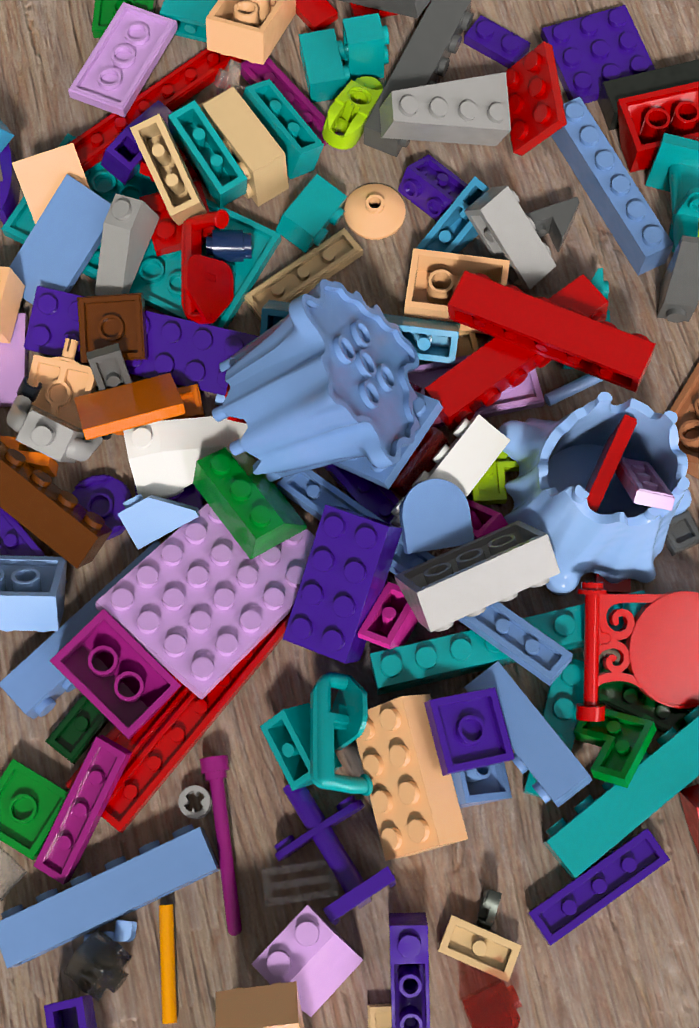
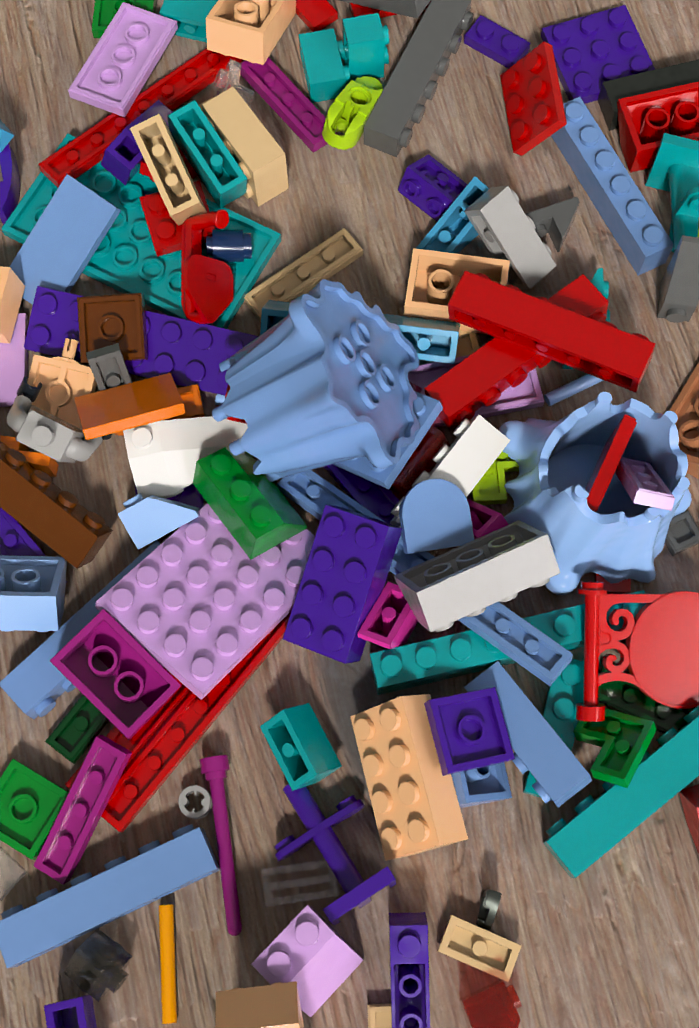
(44, 173): light nougat tile -> none
(104, 497): dark purple tile -> none
(123, 244): light grey slope -> none
(124, 931): light blue hand -> none
(285, 126): teal brick -> none
(311, 213): teal brick -> none
(335, 730): teal piece -> none
(374, 222): light nougat dish -> none
(450, 112): light grey wedge -> none
(598, 886): dark purple plate -> none

